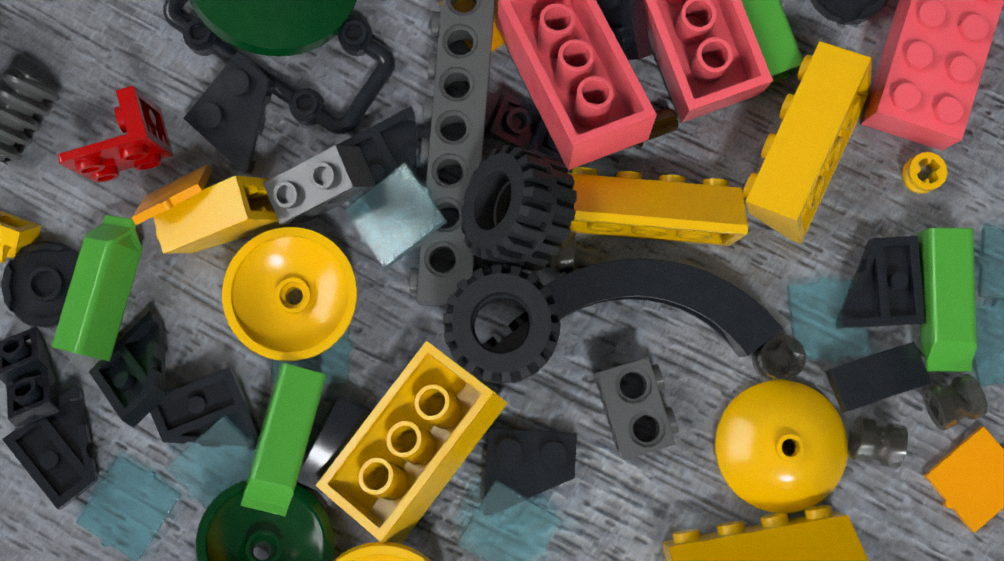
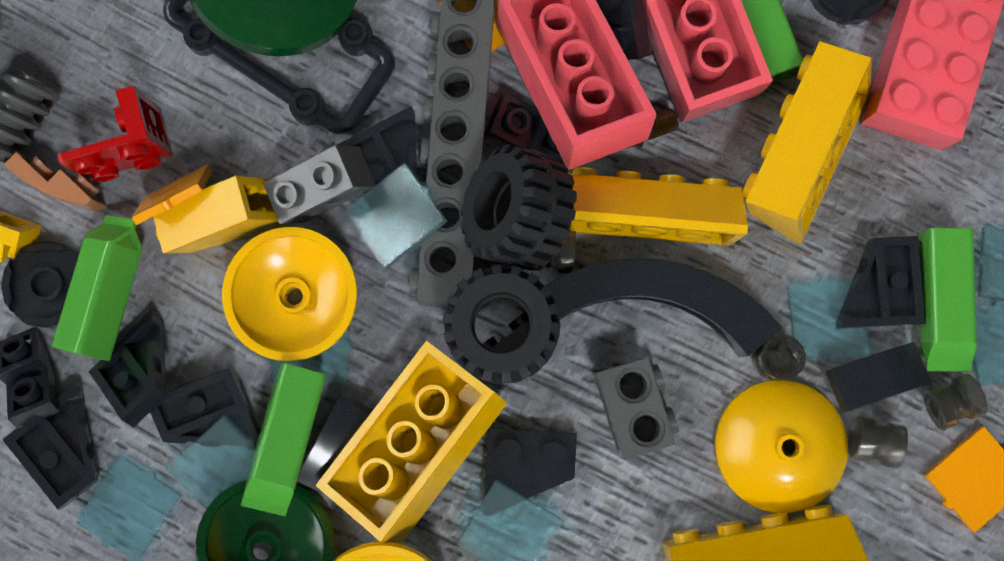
(73, 190): none -> nougat slope
(234, 111): black wing -> none
(912, 168): yellow bush -> none

